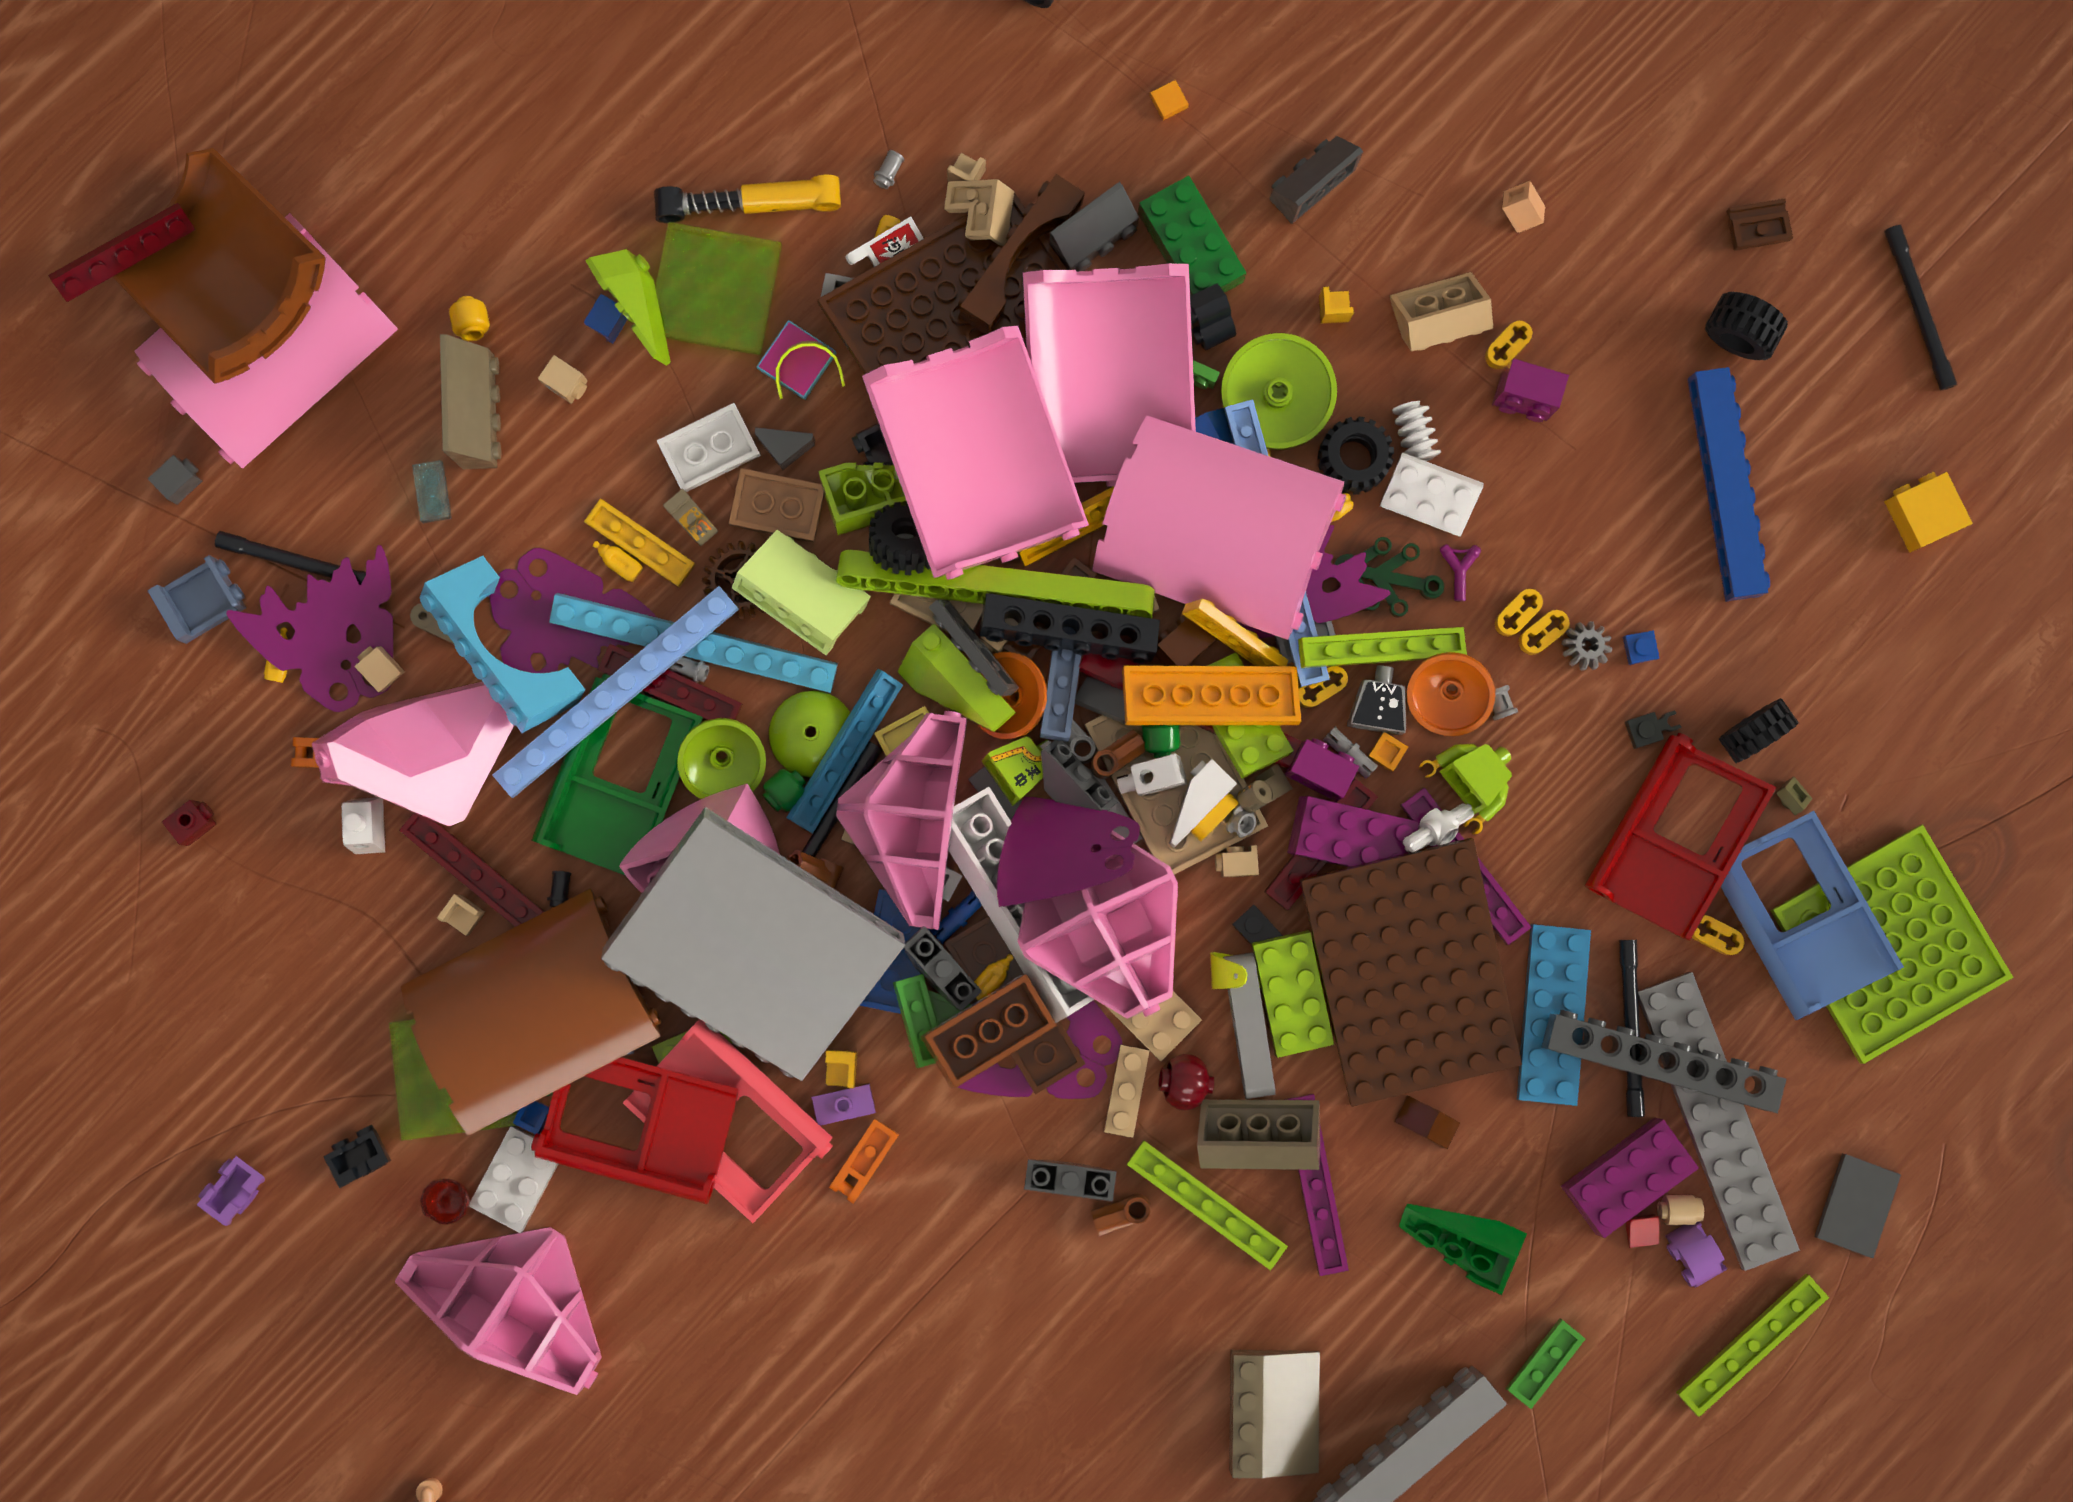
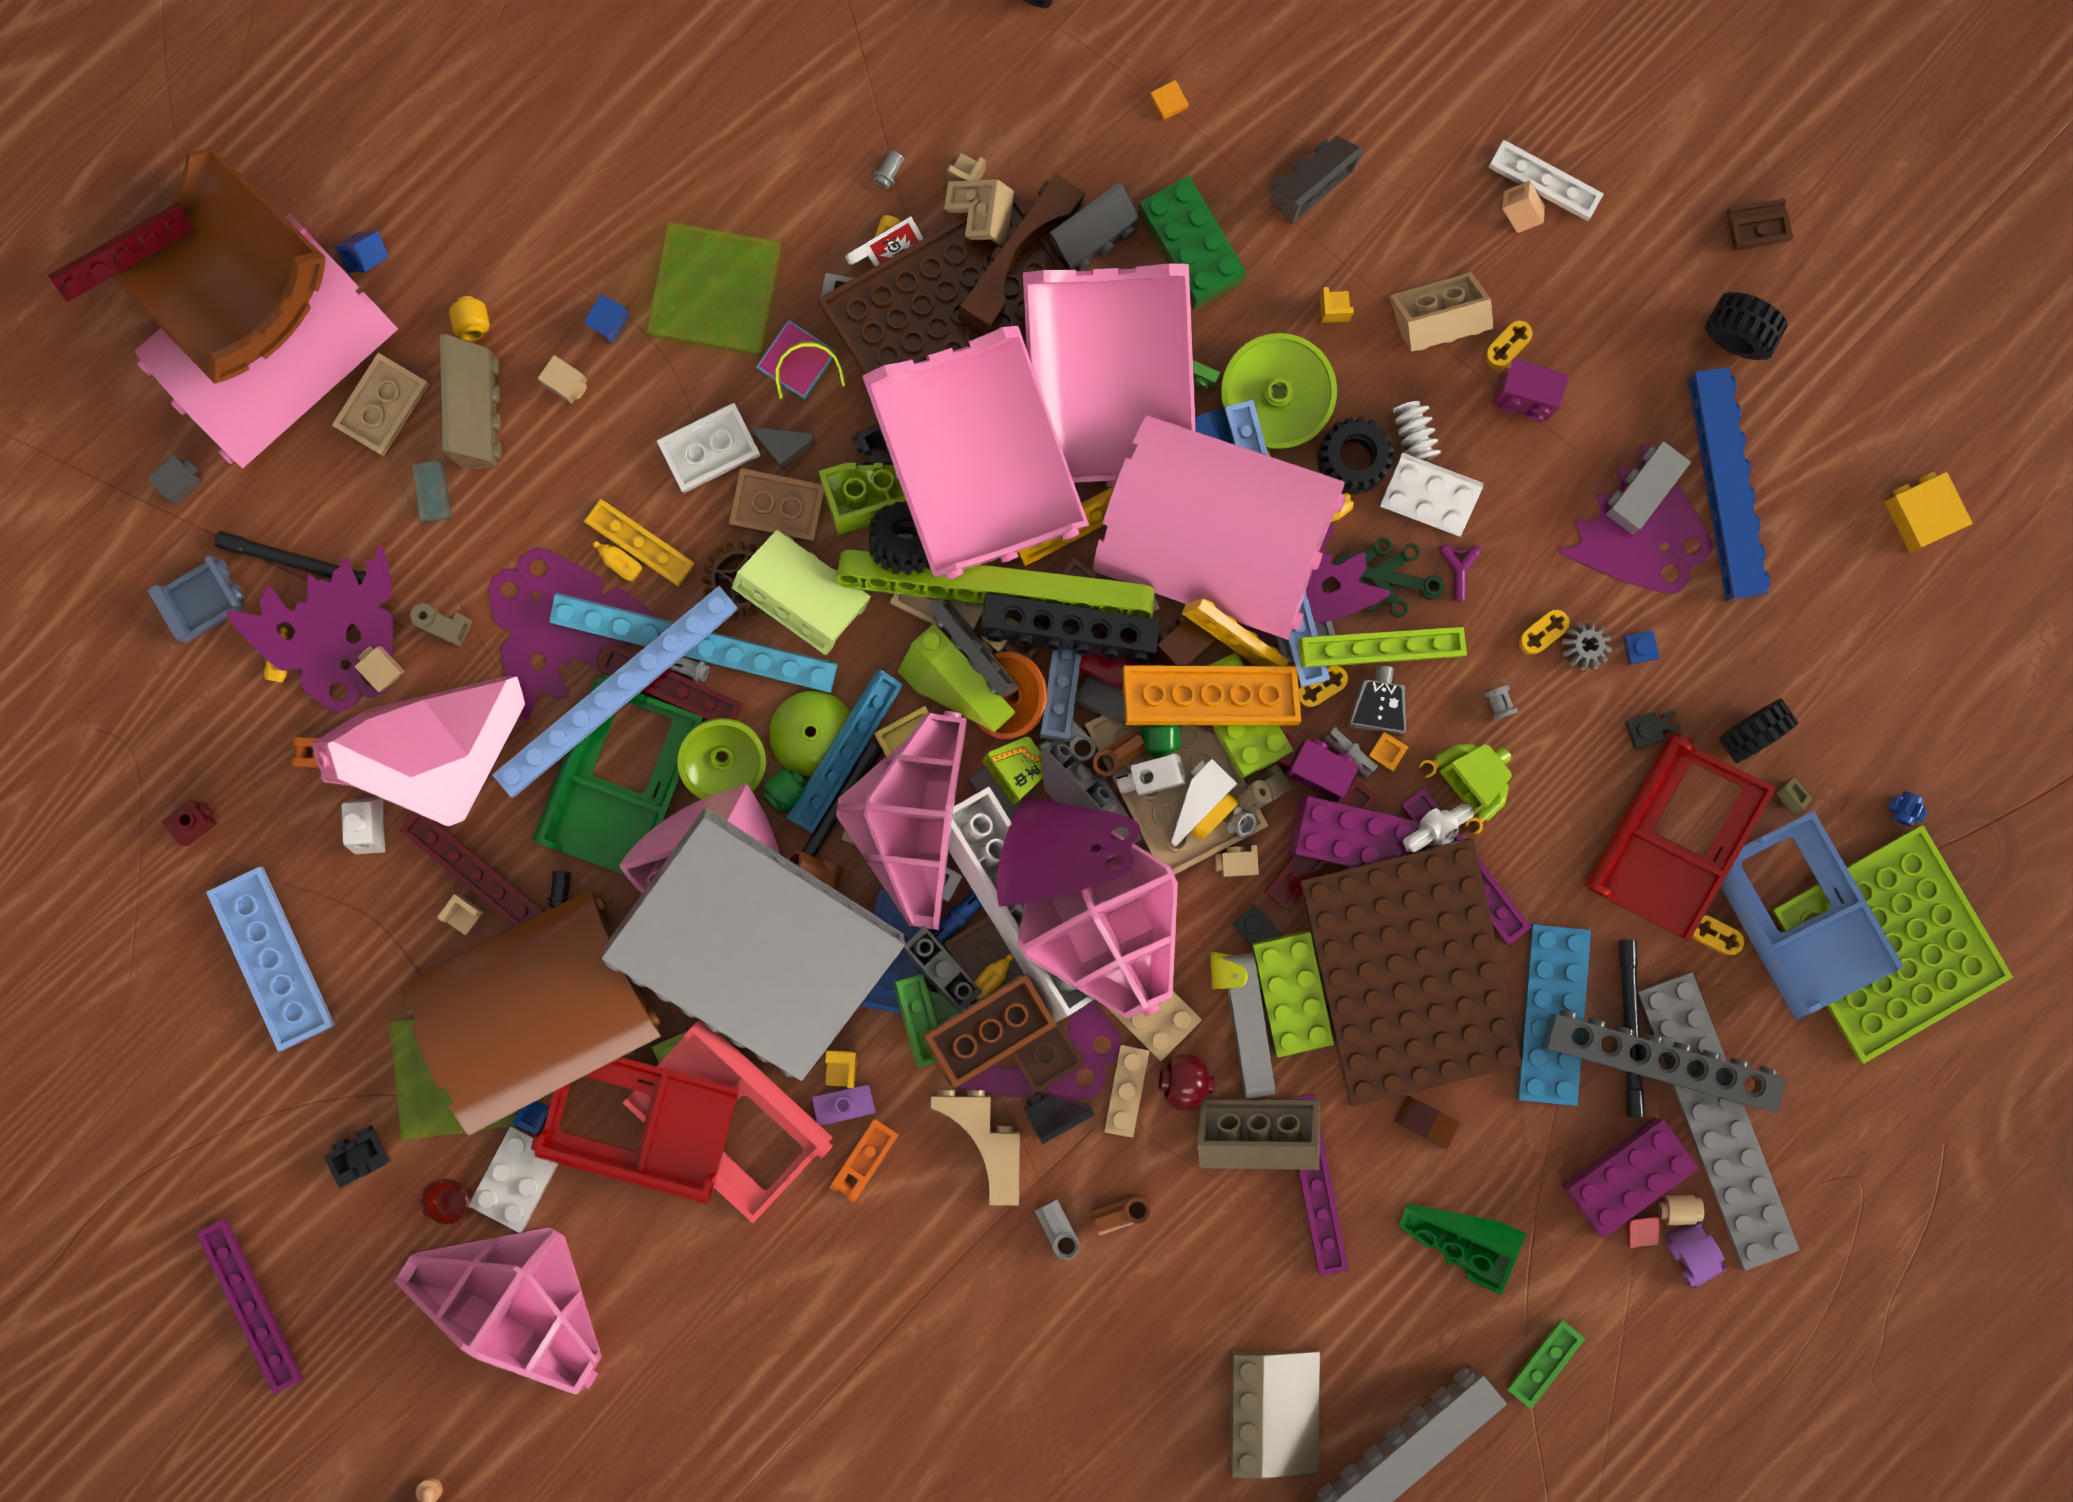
(232, 1191): medium lavender cylinder -> none
(250, 1306): none -> magenta plate
(270, 959): none -> light blue plate
(362, 251): none -> blue panel
(380, 404): none -> tan plate
(523, 695): medium azure arch -> none
(634, 288): lime wedge -> none
(690, 517): dark tan leg -> none
(819, 193): piece -> none
(998, 1148): none -> tan arch
(1055, 1114): none -> black slope
(1056, 1227): none -> light grey piece
(1070, 1179): dark grey slope -> none
(1207, 1205): lime plate -> none
(1211, 317): black brick -> none
(1446, 710): orange dish -> none
(1523, 617): yellow beam -> none
(1547, 180): none -> white plate
(1638, 556): none -> magenta piece
(1647, 487): none -> light grey brick
(1752, 1345): lime plate -> none
(1857, 1205): dark grey tile -> none
(1907, 809): none -> blue gear
(1940, 364): black piece -> none

